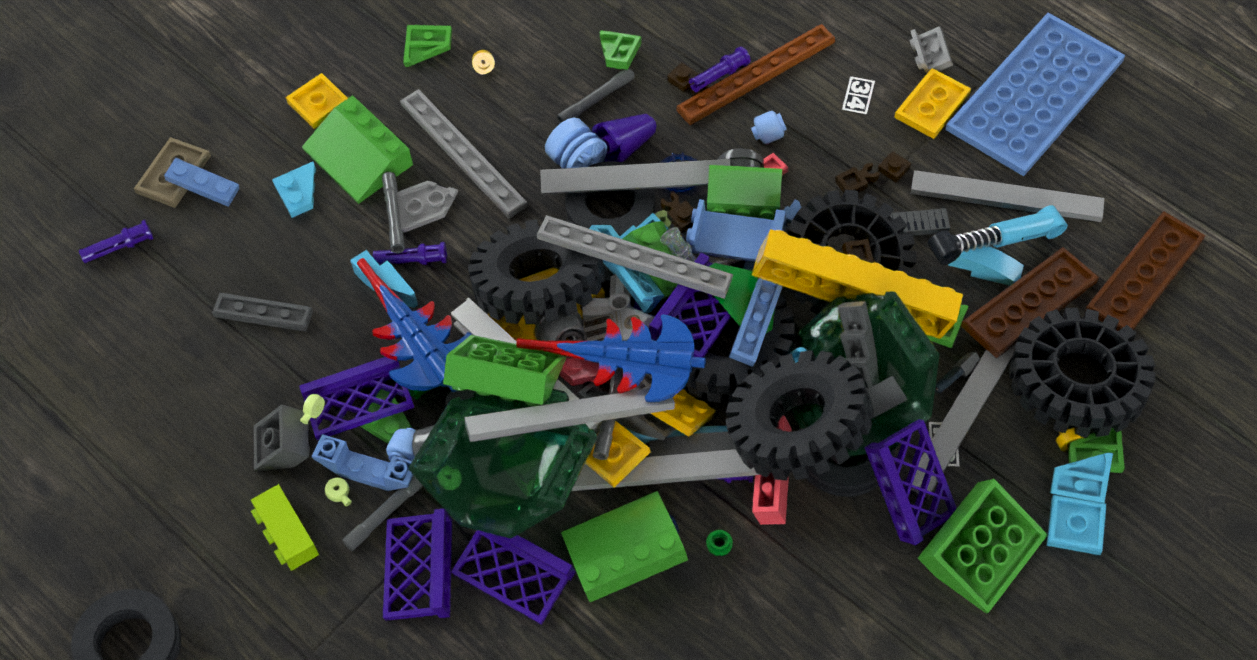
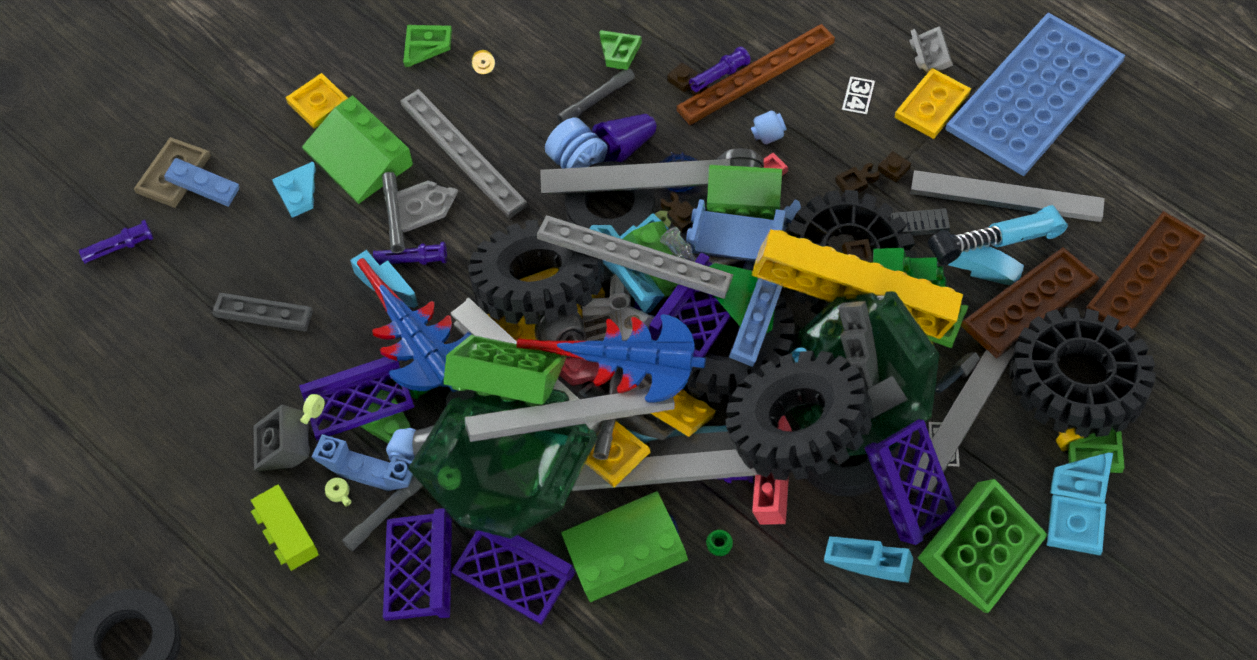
(869, 558): none -> medium azure slope
(918, 268): none -> green arch

